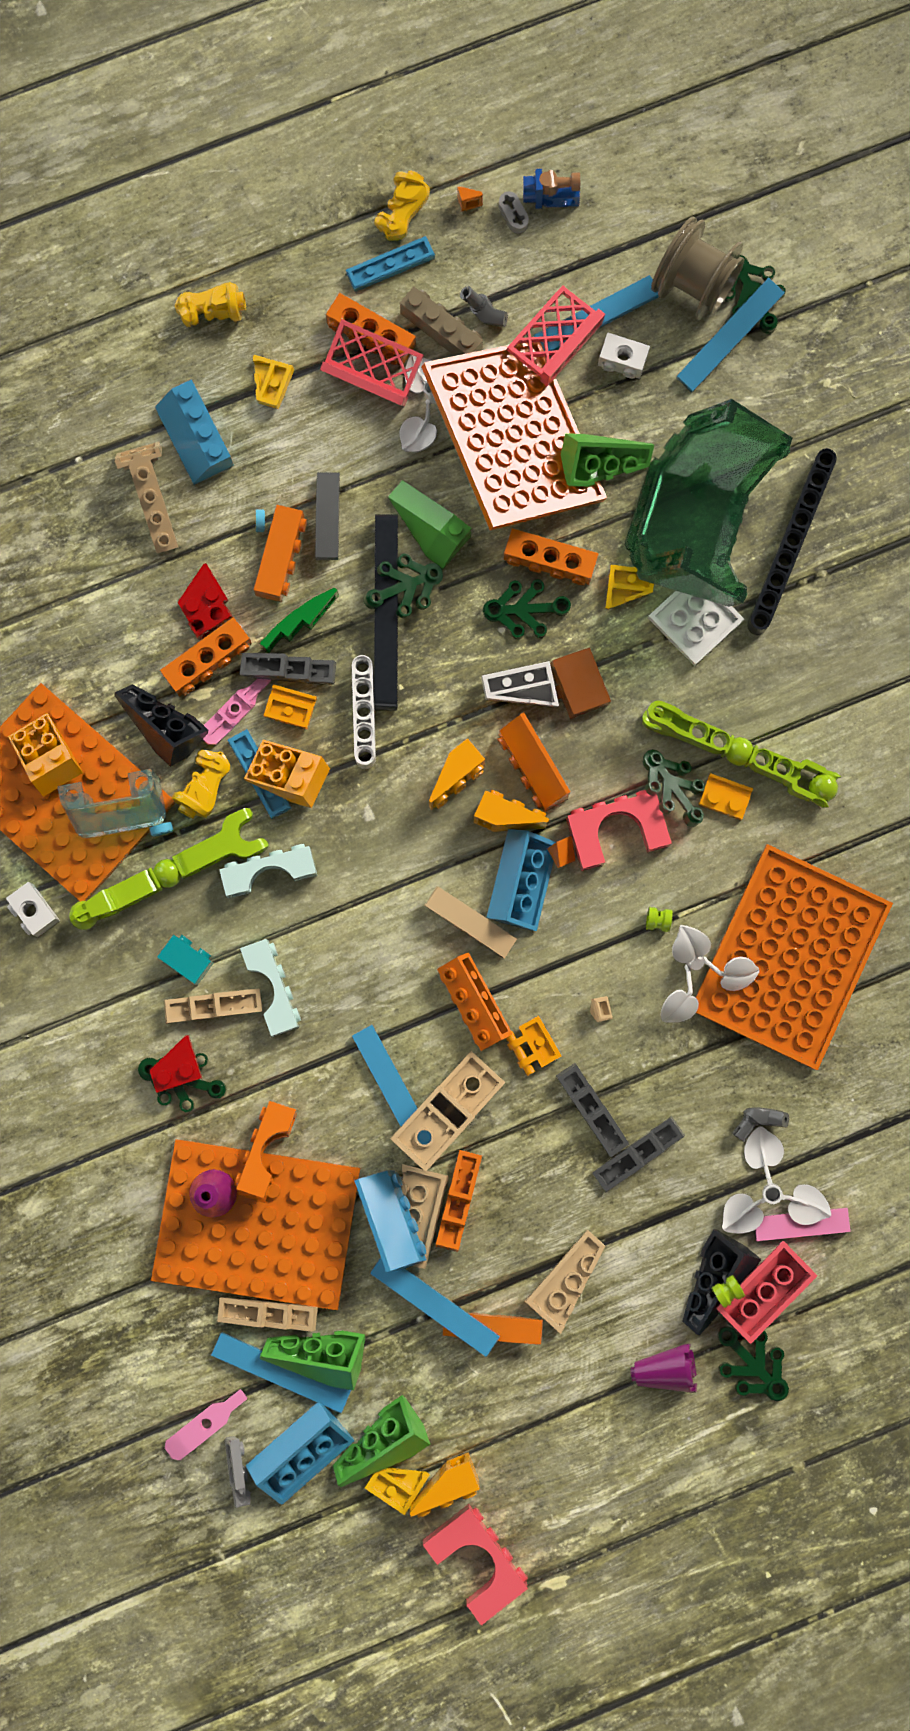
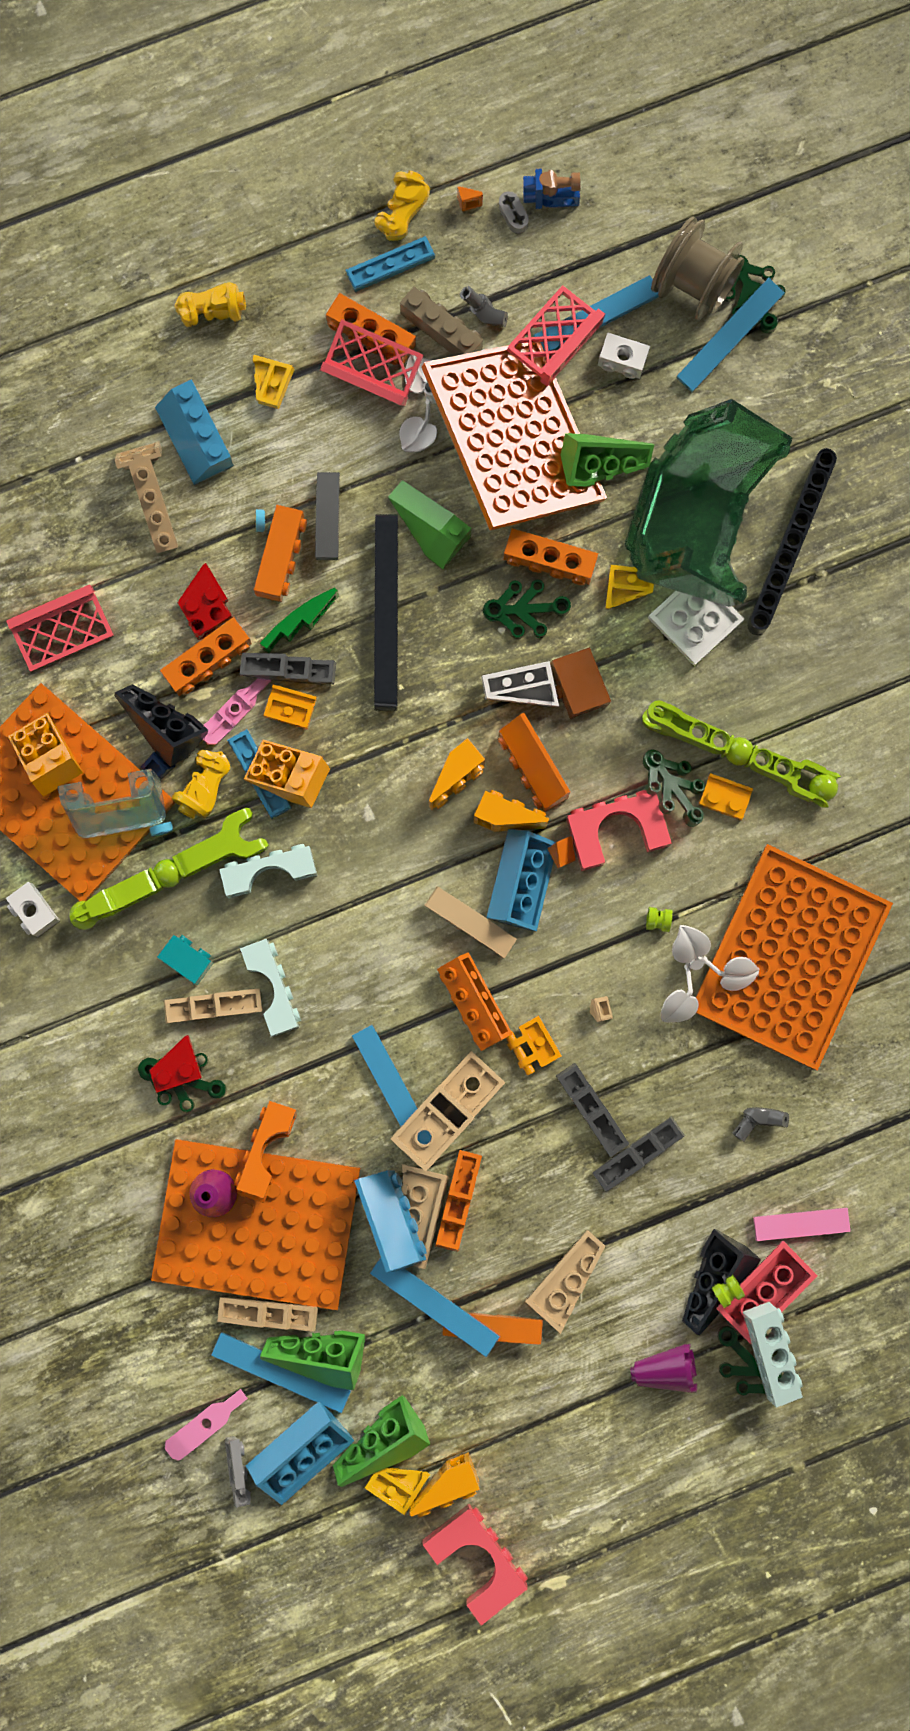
(53, 609): none -> coral fence
(157, 765): none -> dark blue slope
(360, 701): white beam -> none
(406, 584): dark green plant -> none
(743, 1215): white plant -> none
(787, 1387): none -> light aqua brick

